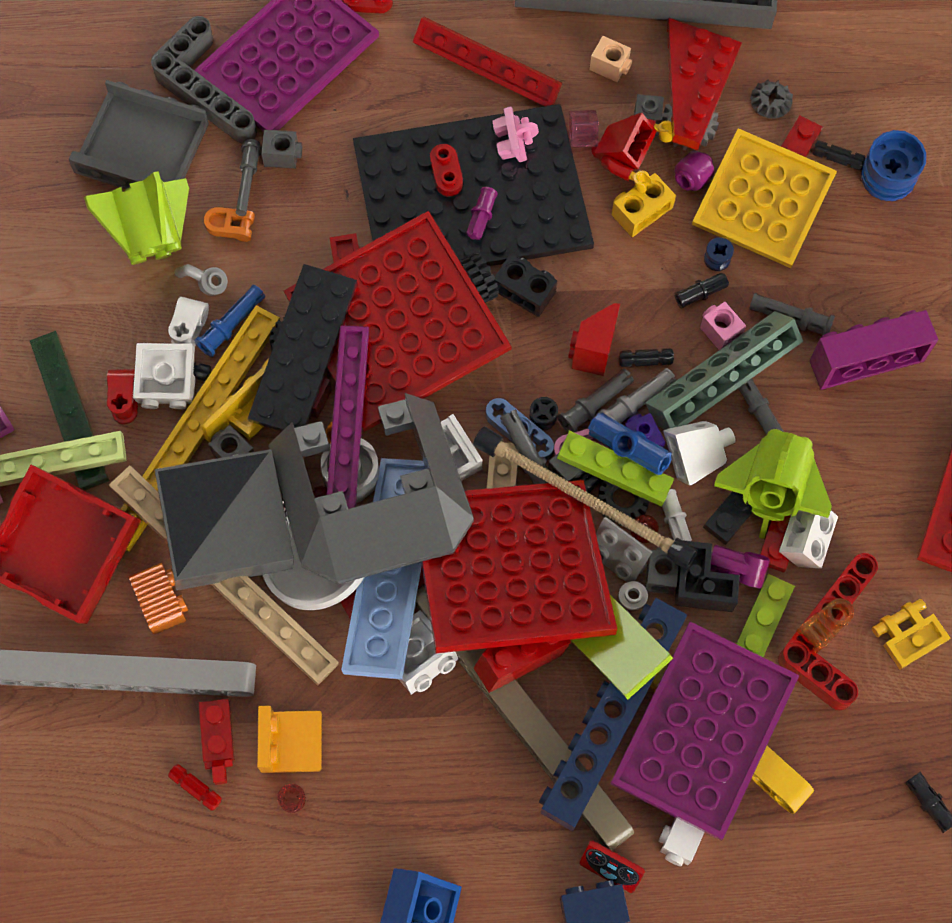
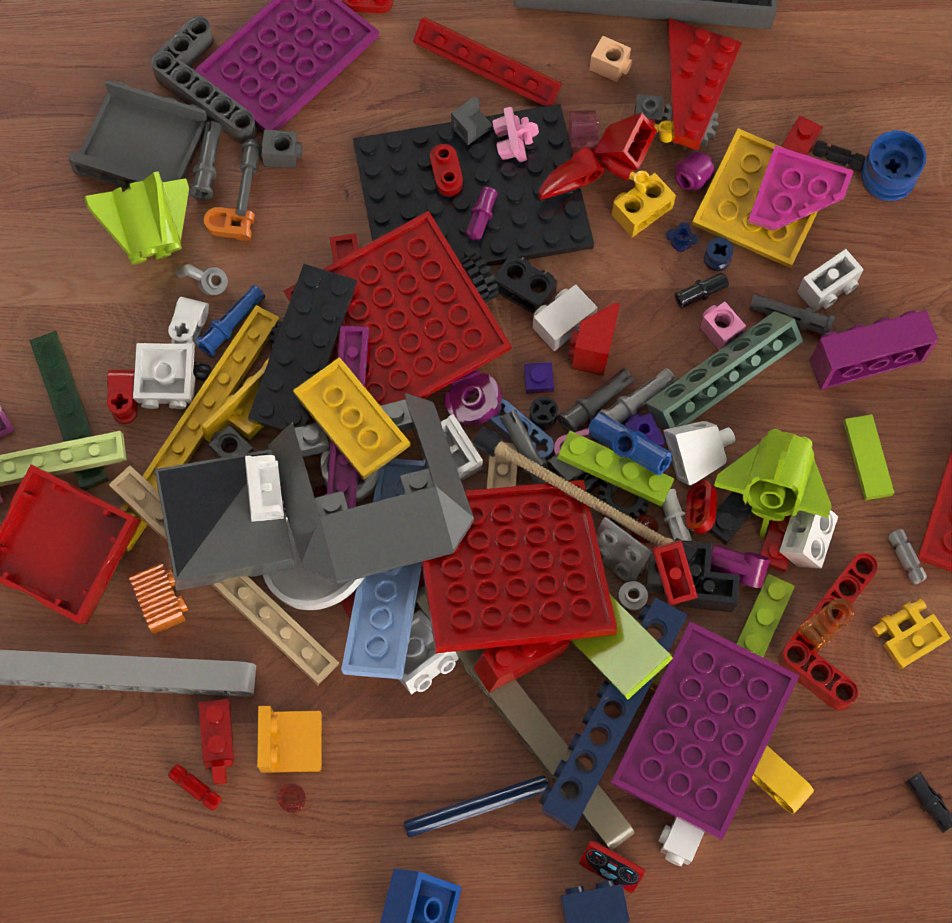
(204, 171): none -> dark grey pin
(263, 488): none -> white hinge
(351, 418): none -> yellow plate
(469, 121): none -> dark grey panel
(475, 806): none -> dark blue axle
(483, 408): none -> magenta plate
(538, 377): none -> dark purple plate
(562, 316): none -> white brick
(575, 173): none -> red piece
(646, 357): black axle -> none
(674, 572): none -> red slope
(682, 244): none -> clear blue plate
(701, 507): none -> red plate
(759, 406): dark grey pin -> none
(778, 107): dark grey gear -> none
(796, 188): none -> dark pink plate
(830, 280): none -> white brick
(868, 457): none -> lime tile
(907, 557): none -> light grey axle

